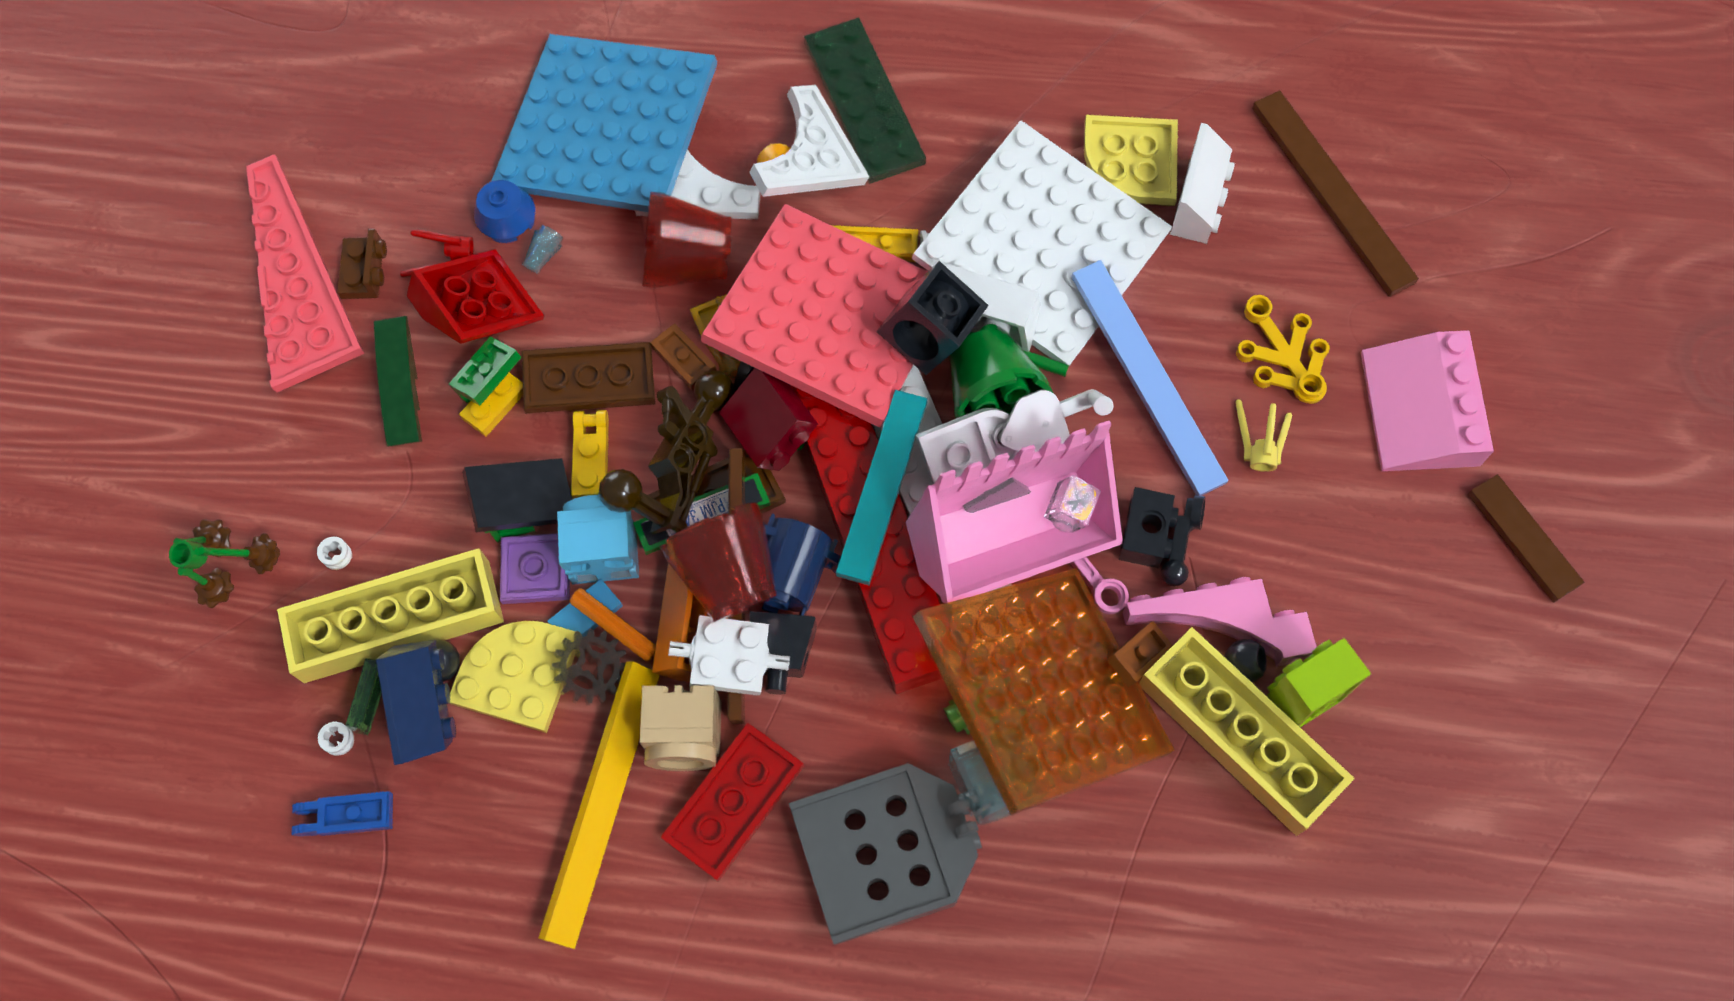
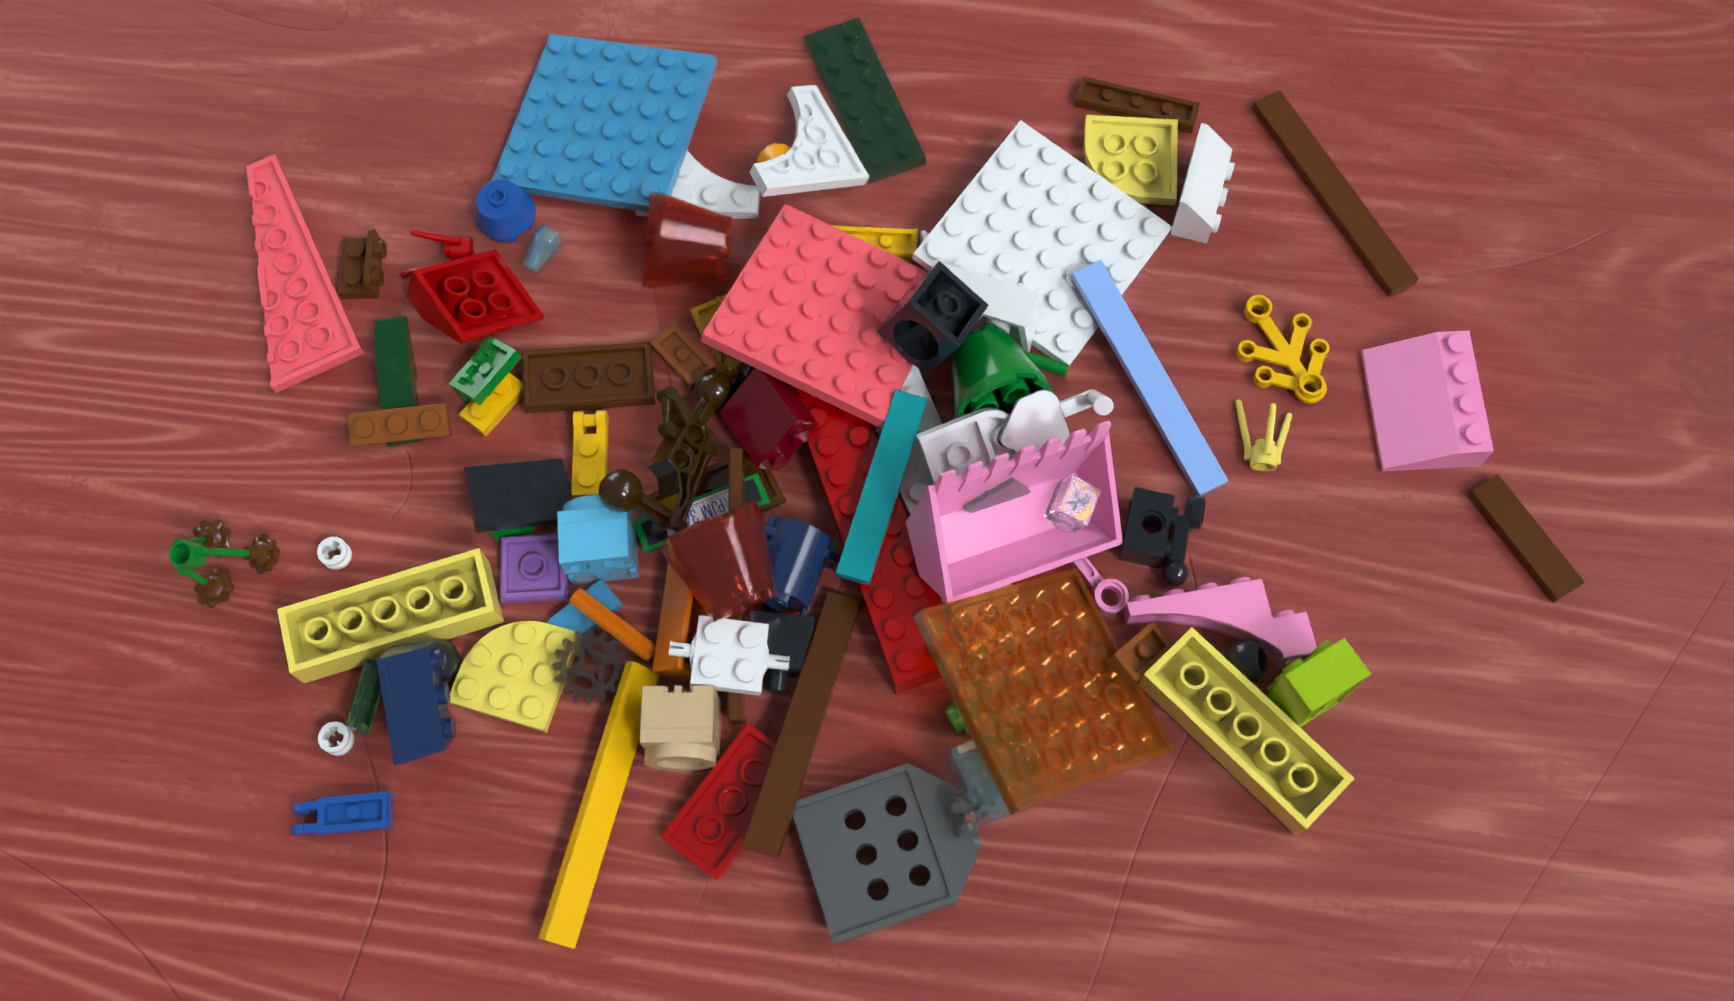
(399, 425): none -> dark orange plate
(802, 726): none -> reddish brown tile
(1133, 102): none -> reddish brown tile

